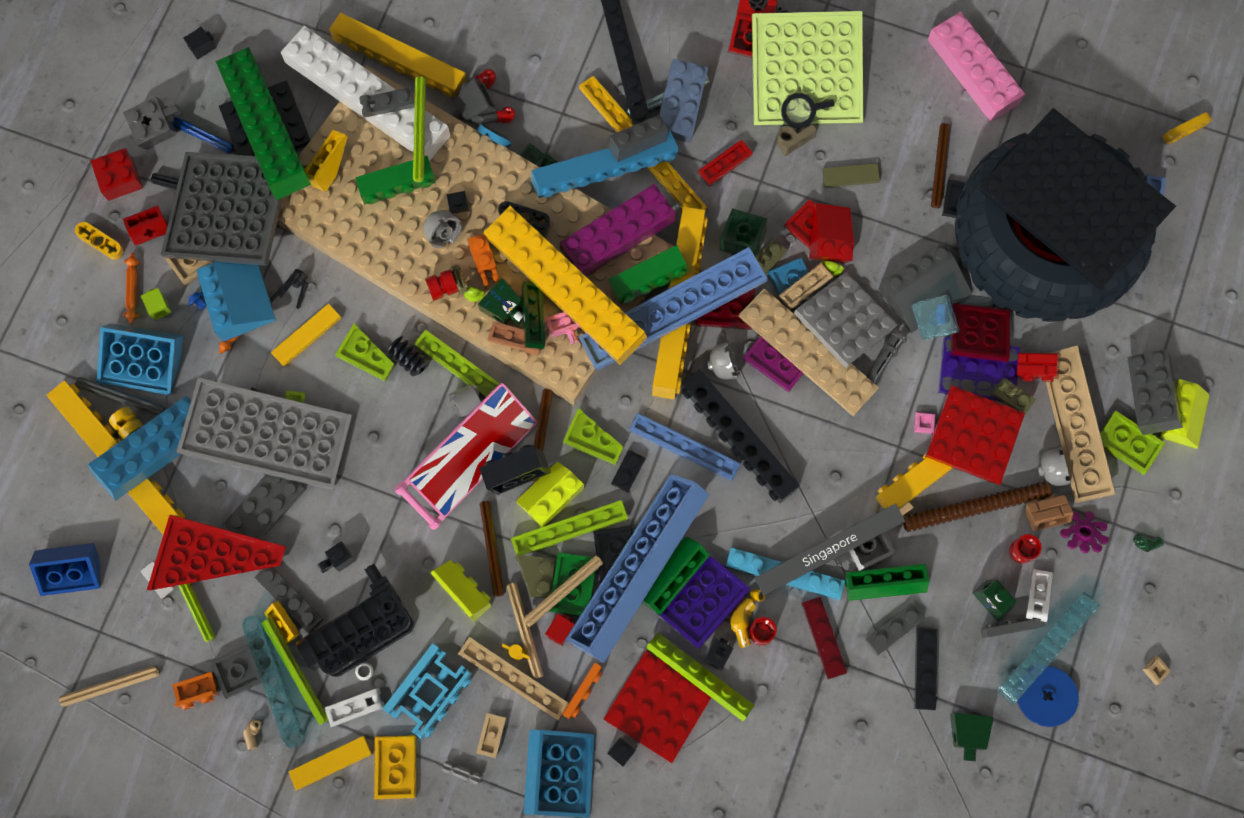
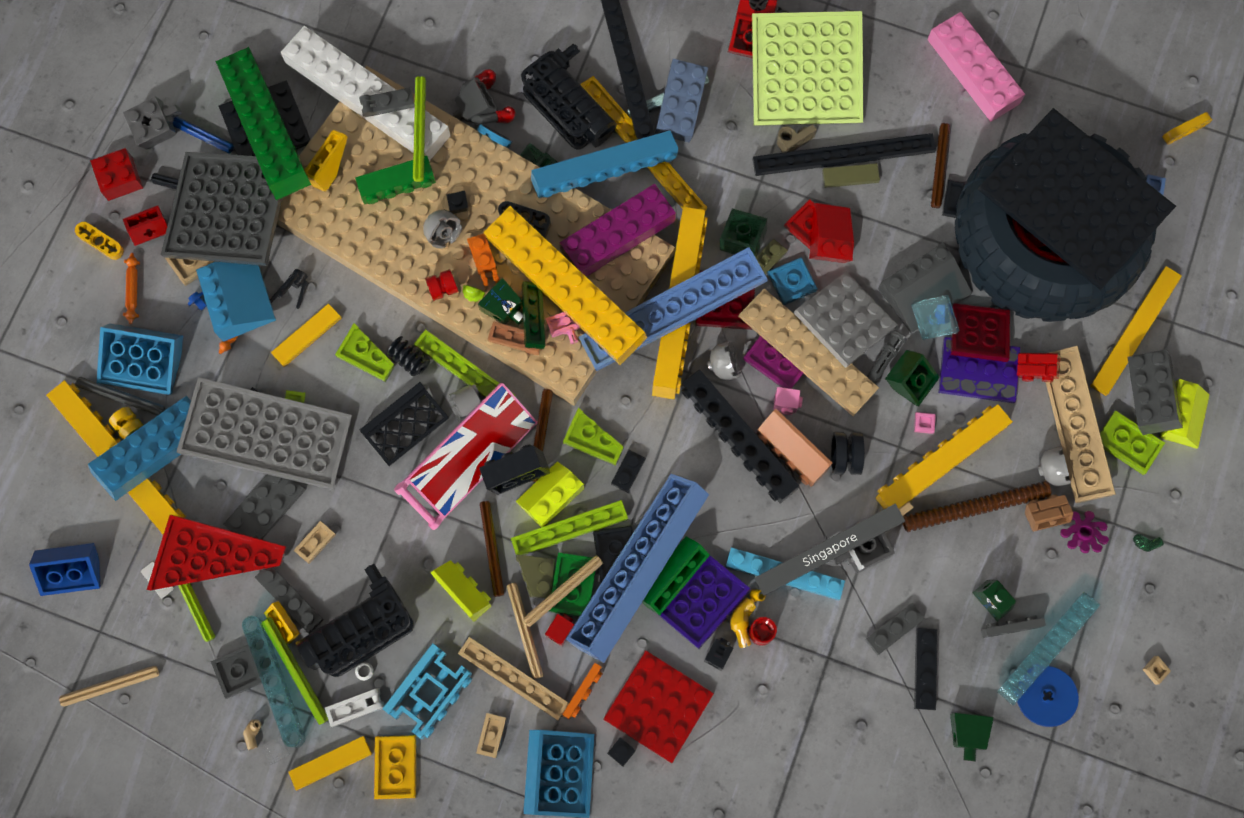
(156, 303): lime brick -> none
(195, 690): orange bracket -> none
(199, 42): black brick -> none
(314, 542): none -> tan plate
(338, 557): black brick -> none
(392, 412): none -> black fence
(397, 55): yellow brick -> none
(459, 279): olive axle -> none
(461, 772): light grey axle -> none
(516, 652): yellow piece -> none
(566, 100): none -> black piece
(638, 138): dark grey brick -> none
(648, 275): green brick -> none
(685, 446): medium blue tile -> none
(700, 676): lime plate -> none
(725, 163): red plate -> none
(787, 400): none -> bright pink brick
(793, 448): none -> nougat slope
(799, 109): piece -> none
(805, 286): tan tile -> none
(824, 638): dark red plate -> none
(833, 268): lime piece -> none
(844, 154): none -> black plate
(847, 453): none -> black wheel
(887, 582): green brick -> none
(912, 377): none -> dark green slope
(975, 435): red plate -> none
(1013, 396): olive plate -> none
(1025, 549): red wheel -> none
(1039, 594): white plate -> none
(1135, 331): none -> yellow tile

